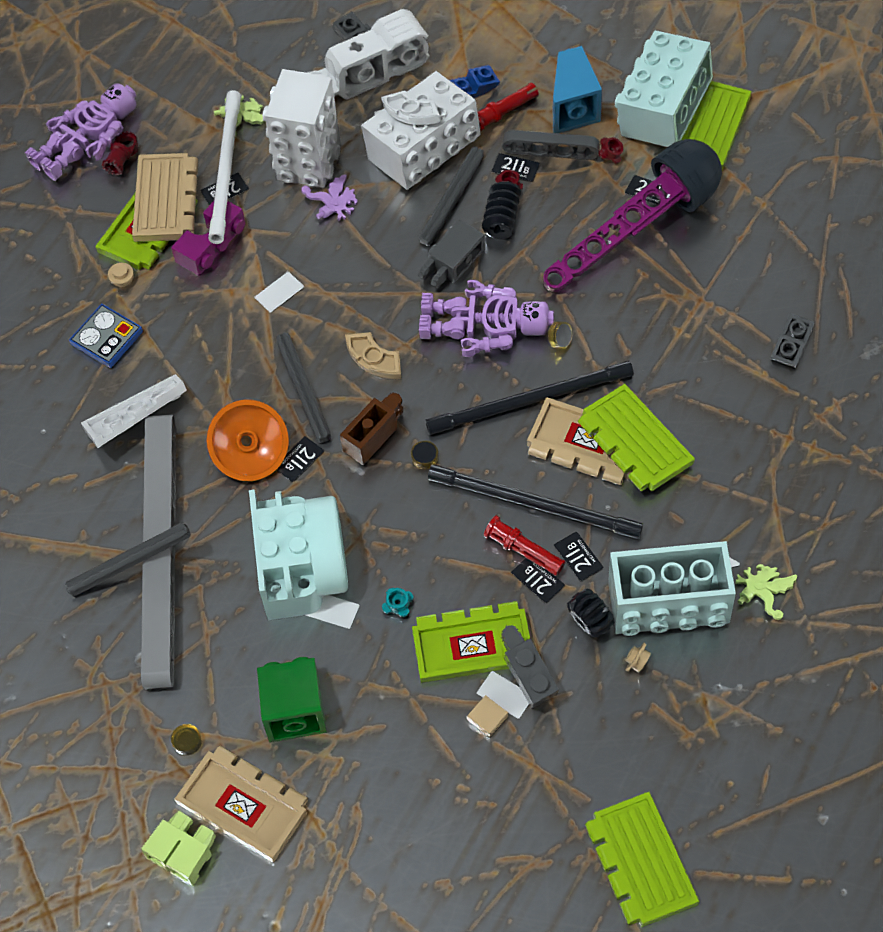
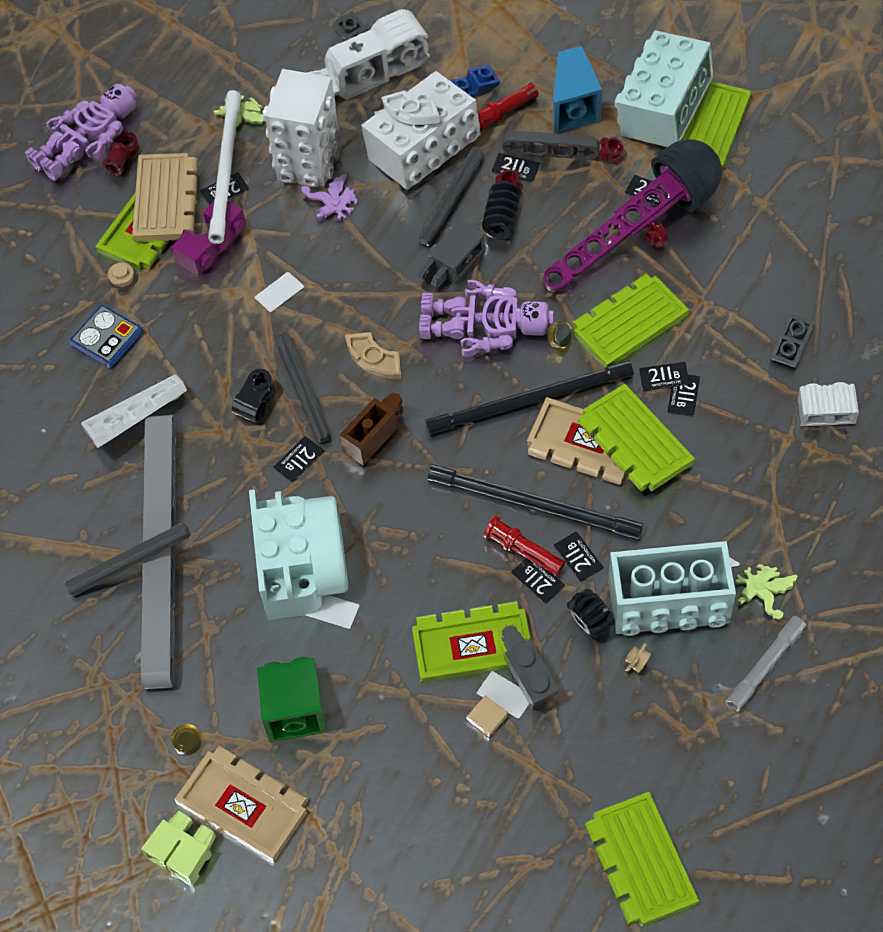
(254, 396): none -> black piece
(267, 437): orange dish -> none
(392, 596): teal plate -> none
(424, 454): black tile -> none
(630, 322): none -> lime hinge
(656, 234): none -> dark red plate
(664, 376): none -> black sticker
(684, 397): none -> black sticker
(746, 688): none -> light grey piece
(827, 404): none -> white brick

